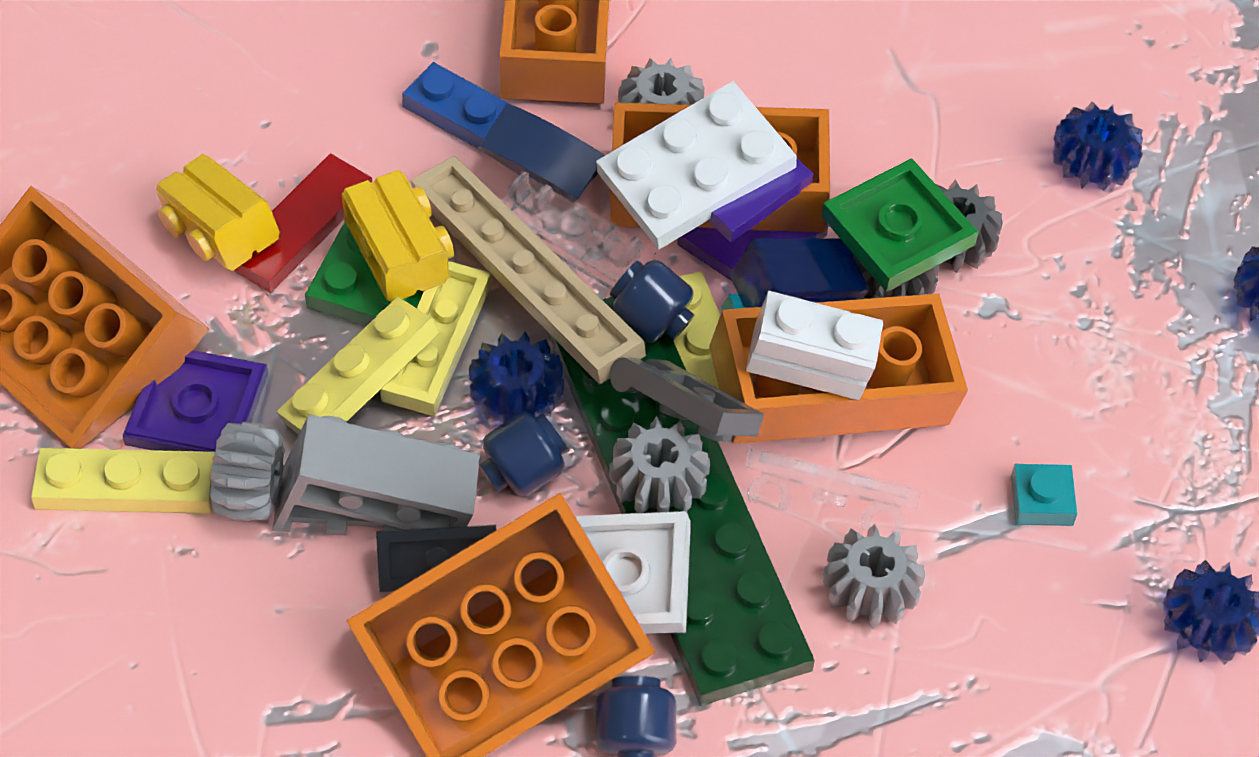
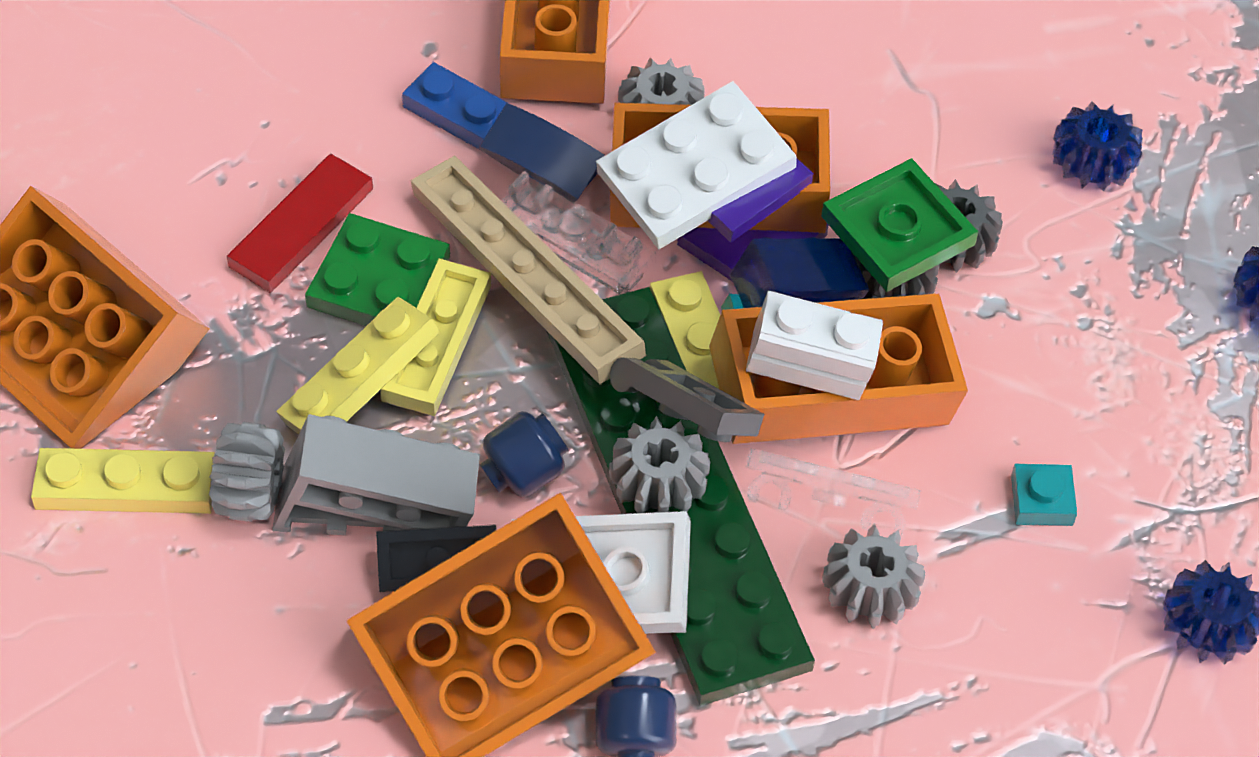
(195, 403): dark purple tile -> none
(216, 213): yellow brick -> none
(397, 235): yellow brick -> none
(516, 378): clear blue gear -> none
(653, 301): dark blue head -> none

